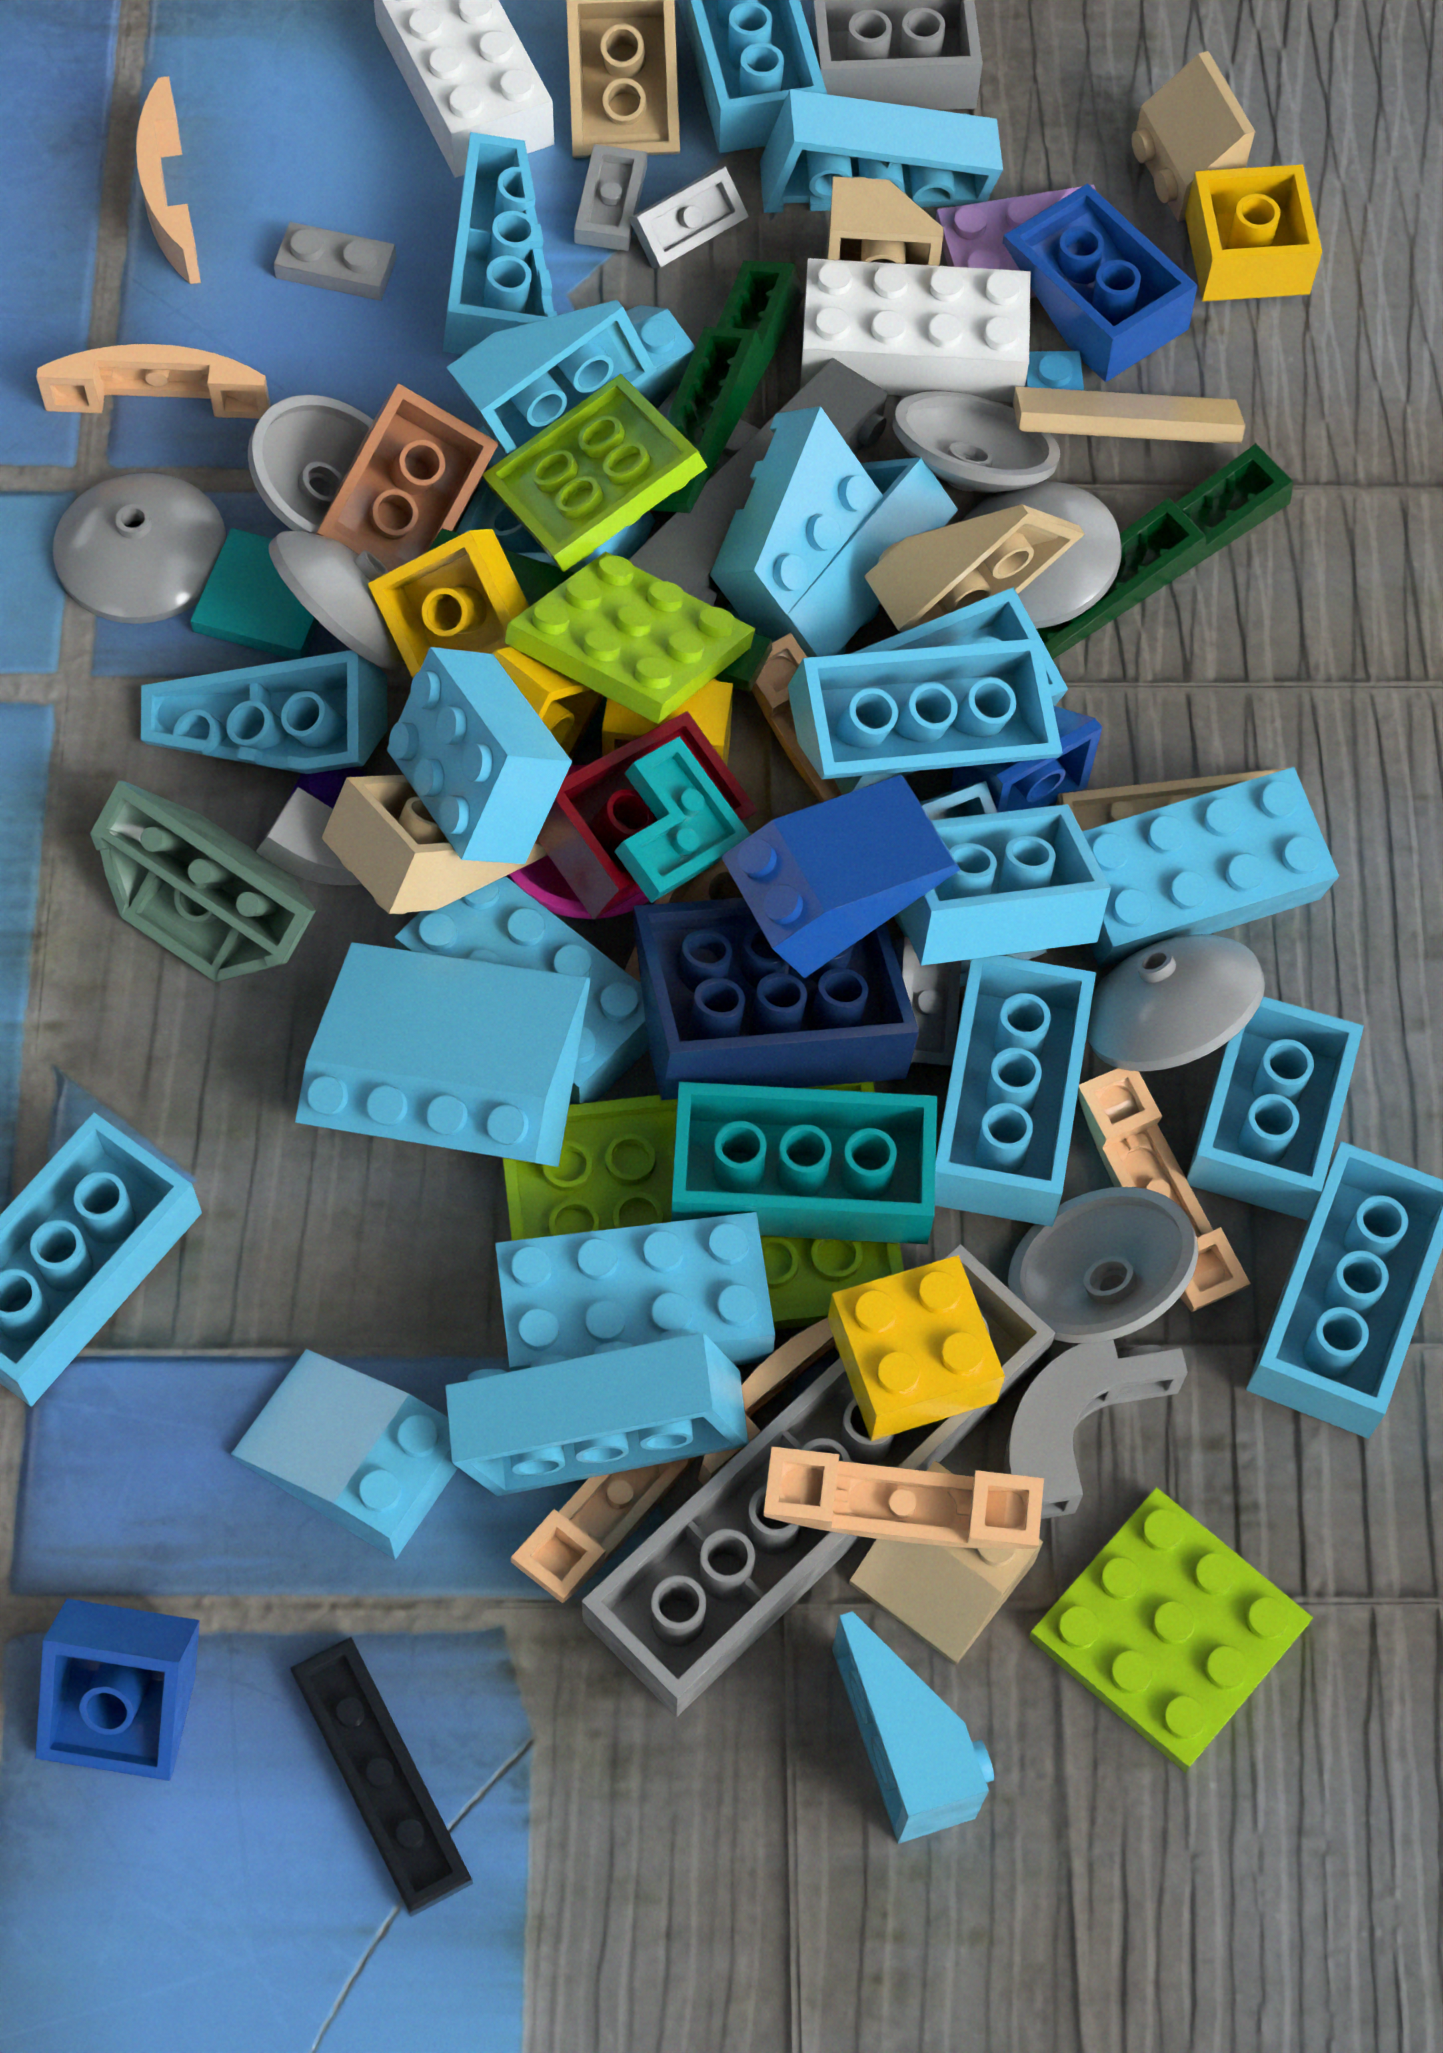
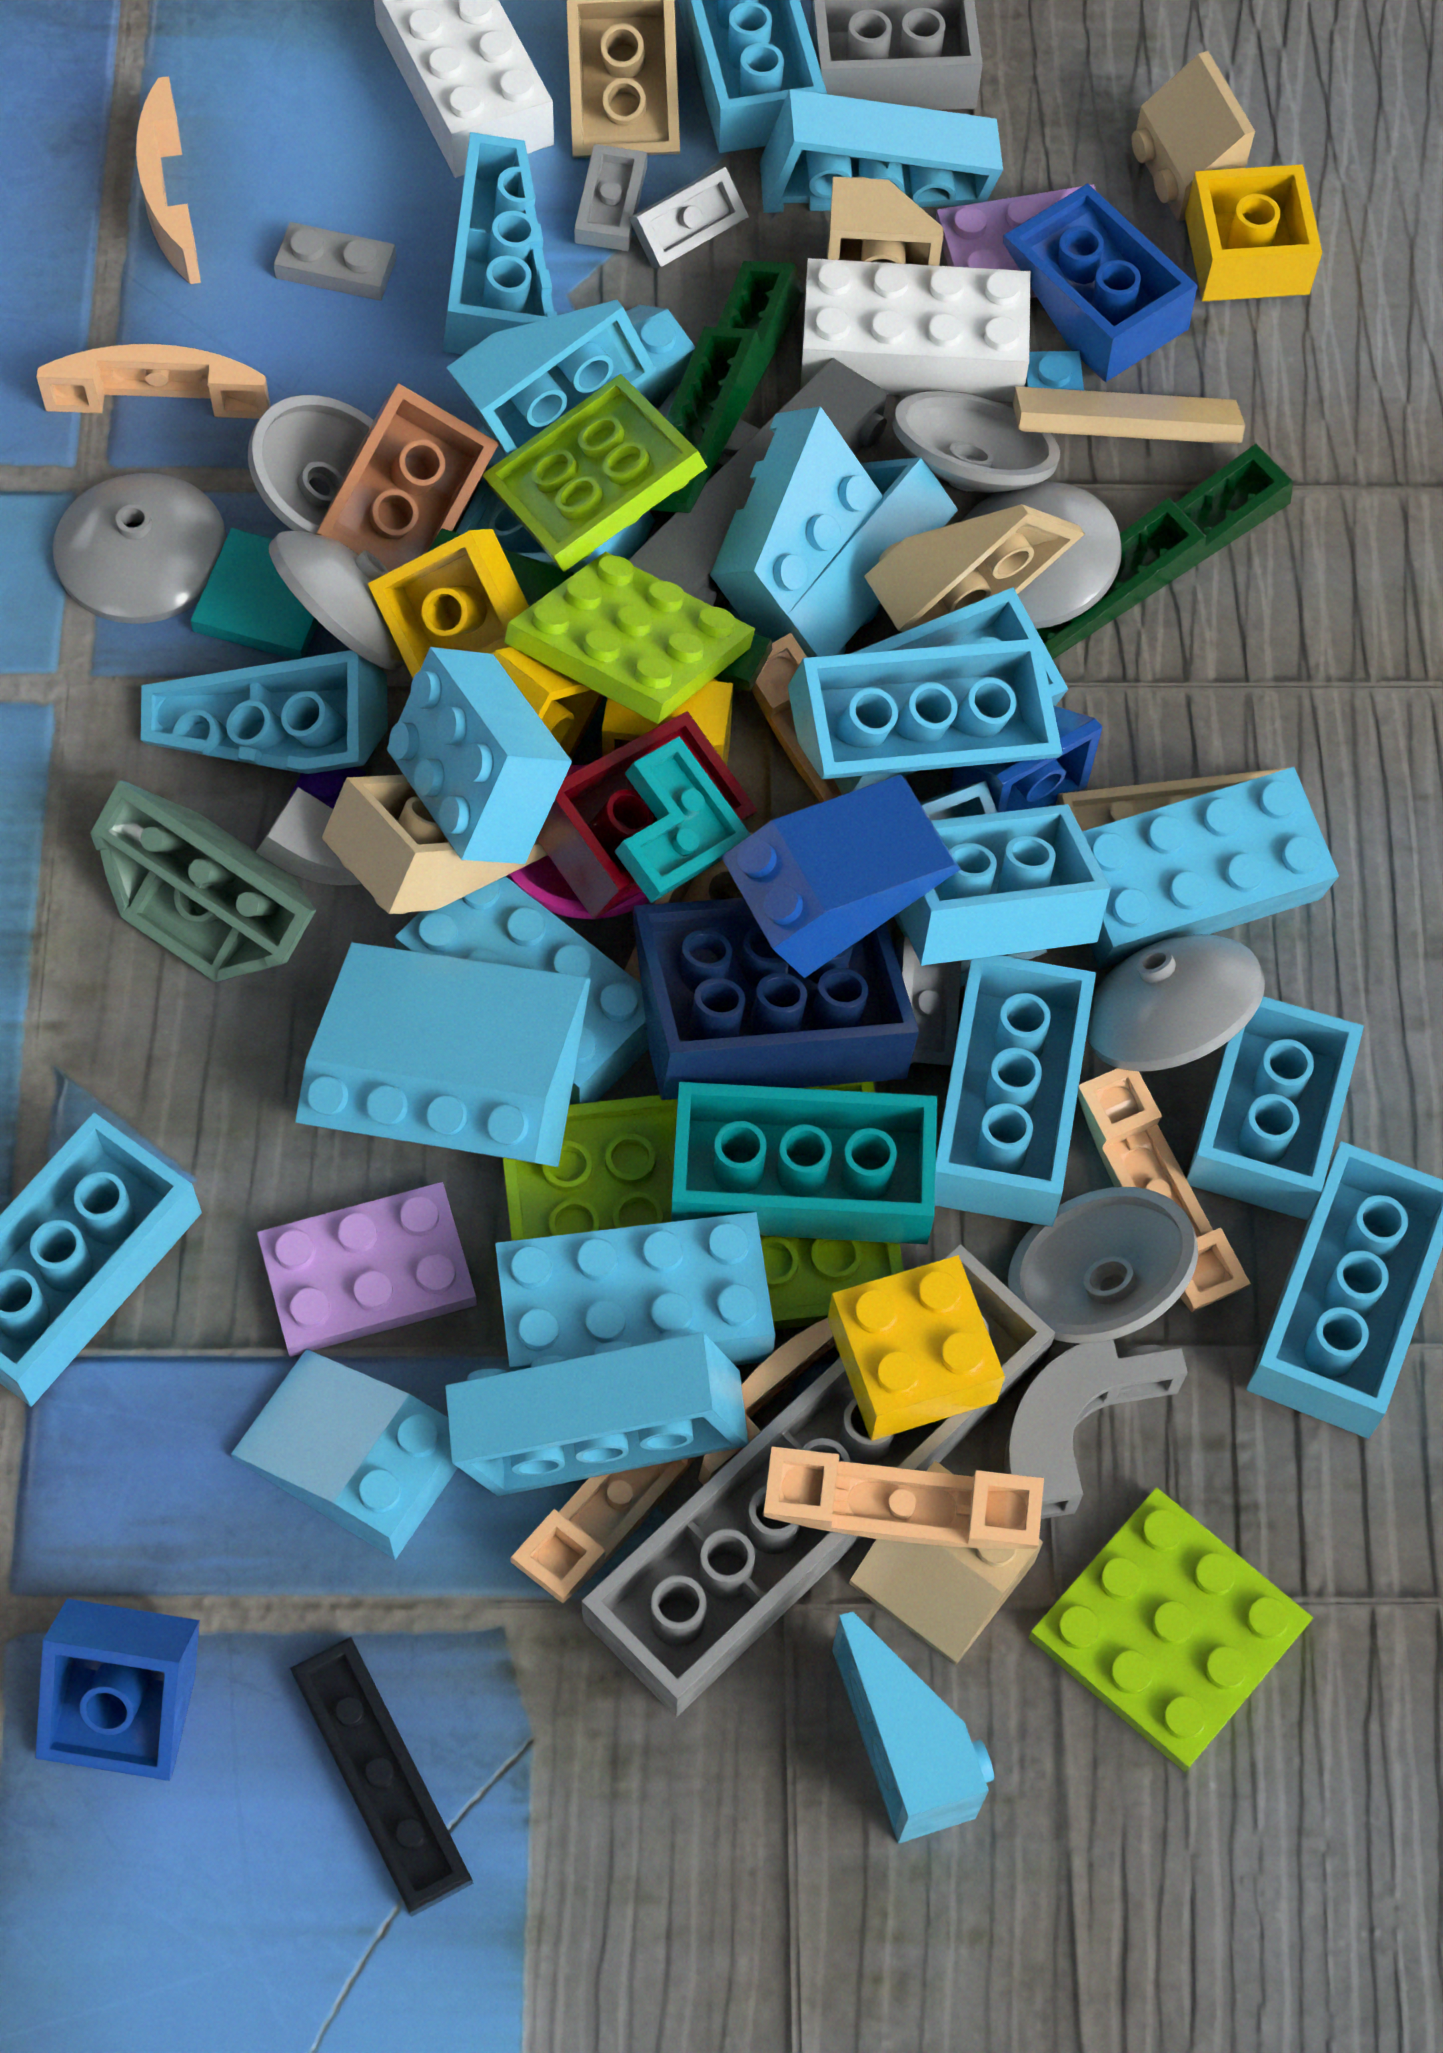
(366, 1269): none -> lavender plate

